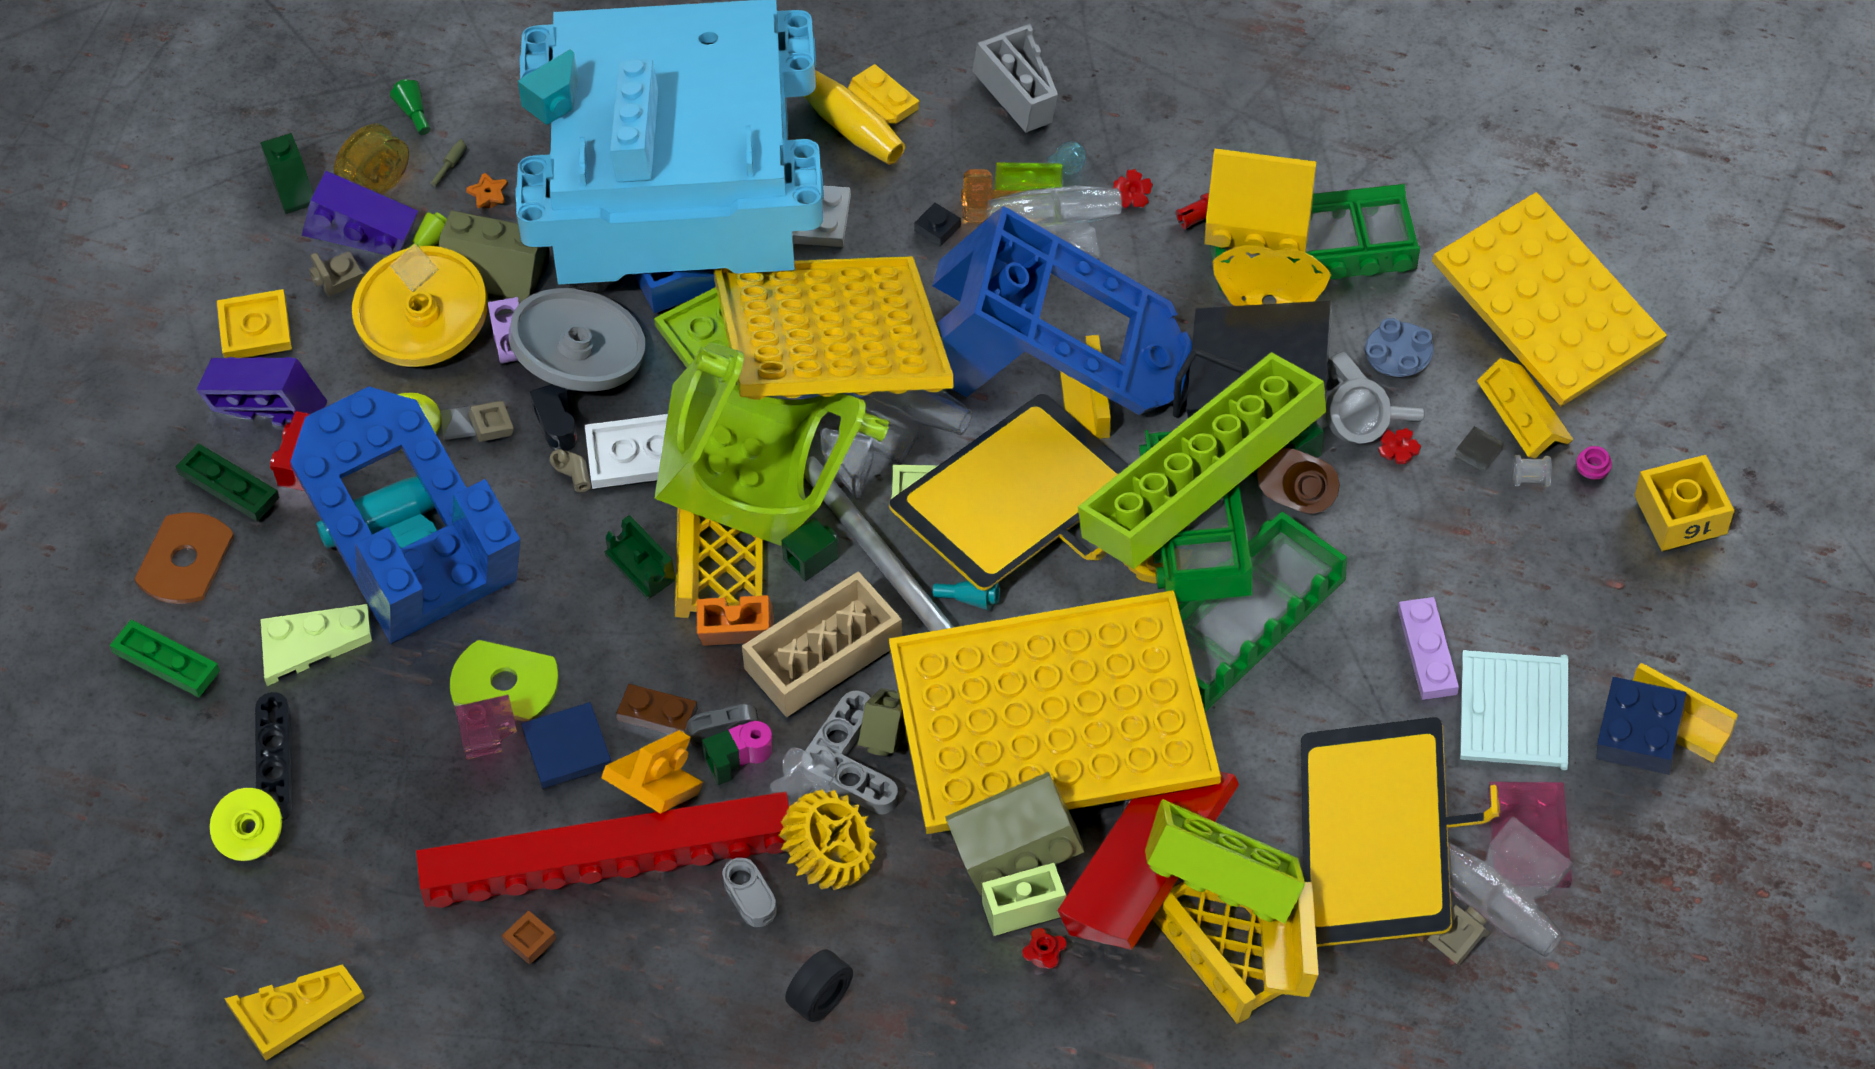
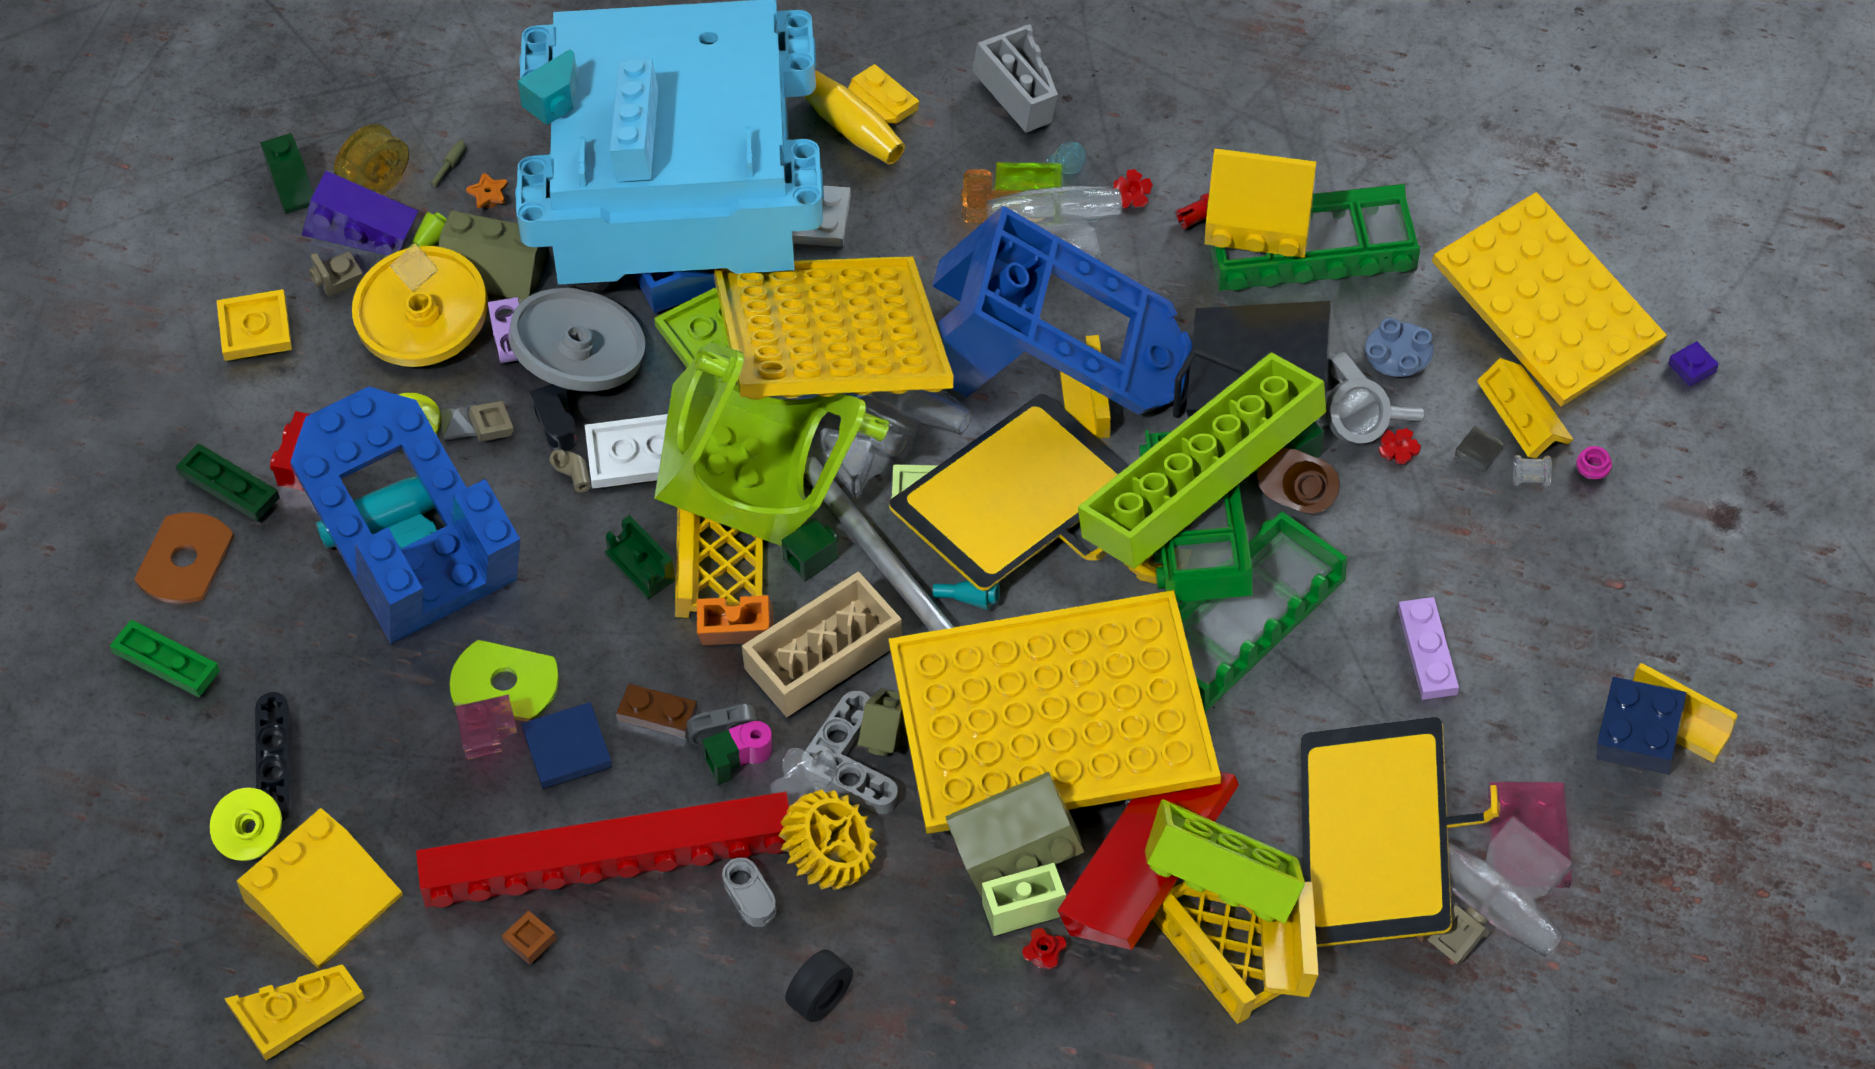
(260, 388): dark purple wedge -> none
(303, 638): yellowish green wing -> none
(318, 888): none -> yellow slope
(408, 97): green cone -> none
(655, 773): light orange bracket -> none
(937, 224): black plate -> none
(1269, 275): yellow piece -> none
(1514, 708): light aqua piece -> none
(1684, 502): yellow brick -> none
(1693, 363): none -> dark purple plate

